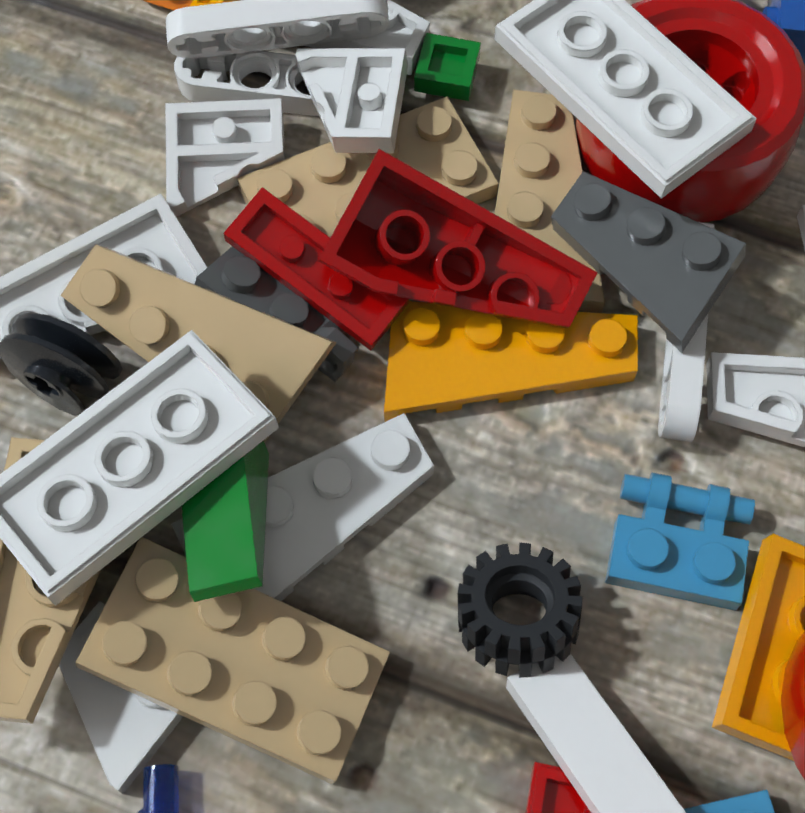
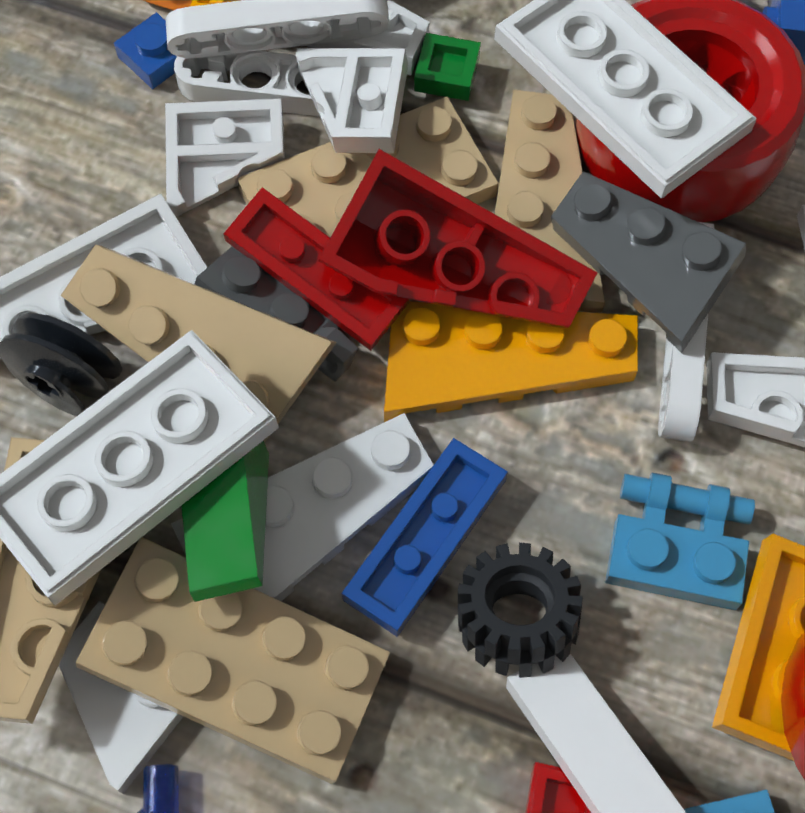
(146, 51): none -> blue plate
(424, 537): none -> blue plate

